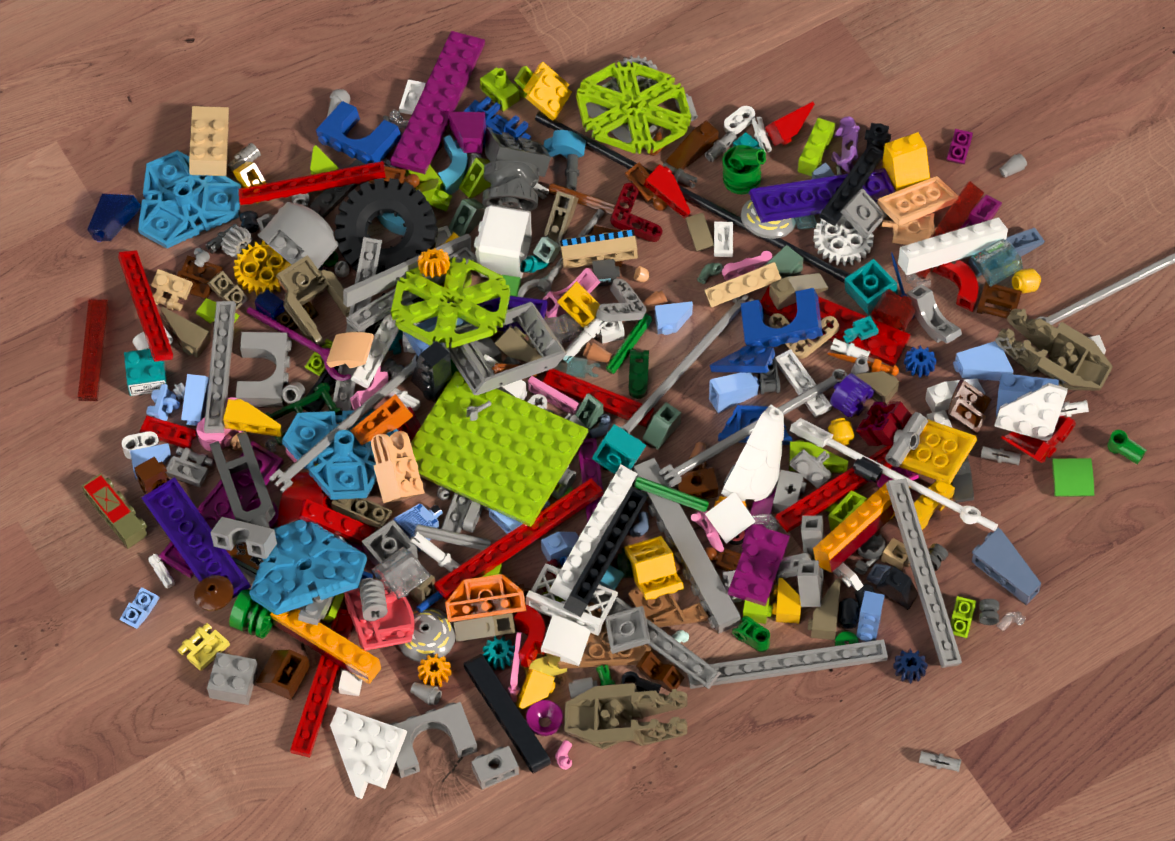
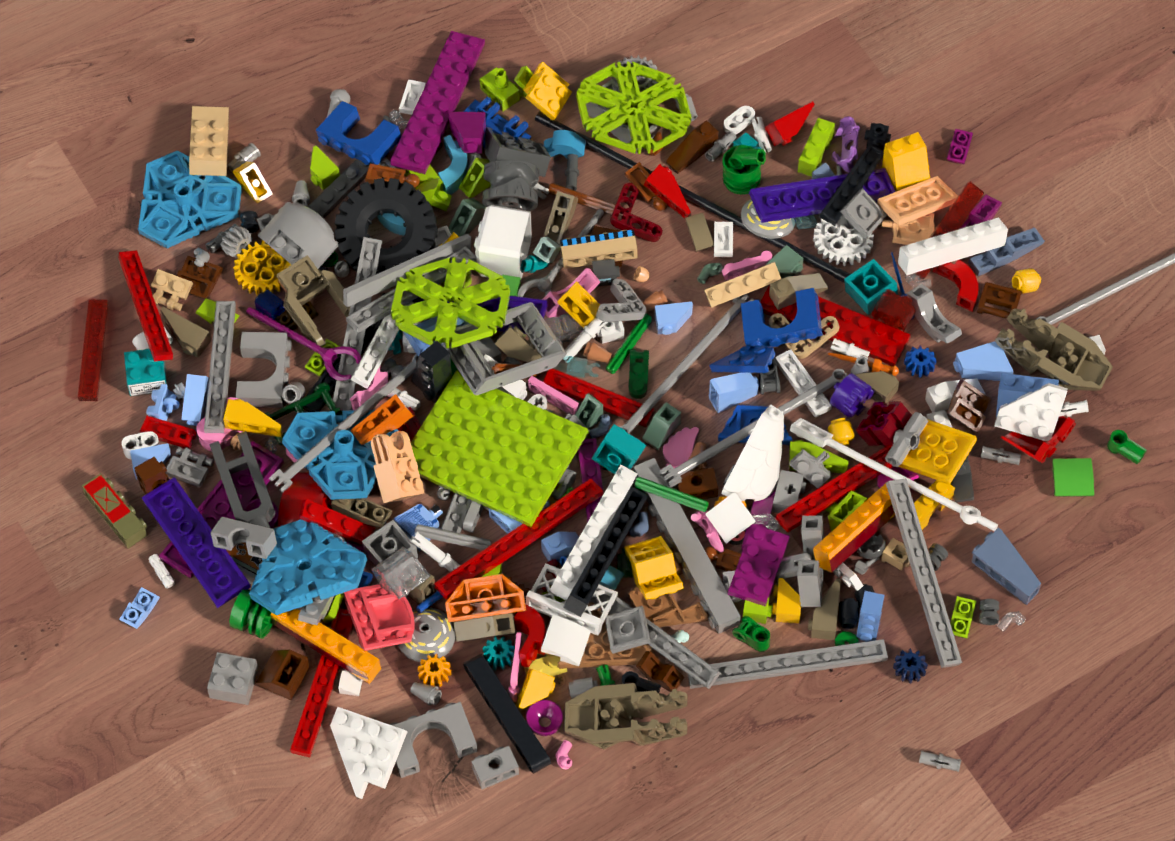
(112, 215): clear blue slope -> none
(206, 651): light yellow plate -> none
(218, 597): reddish brown dish -> none
(227, 290): dark tan slope -> none
(311, 183): red plate -> none
(350, 349): light nougat slope -> none
(372, 599): light grey piece -> none
(433, 262): light orange gear -> none
(472, 411): light grey hand -> none
(680, 446): none -> bright pink animal
(681, 176): dark grey pin -> none
(863, 328): teal plate -> none
(867, 469): black brick -> none
(877, 572): sand blue slope -> none
(898, 587): black slope -> none
(997, 262): clear light blue slope -> none
(1013, 165): light grey cone -> none

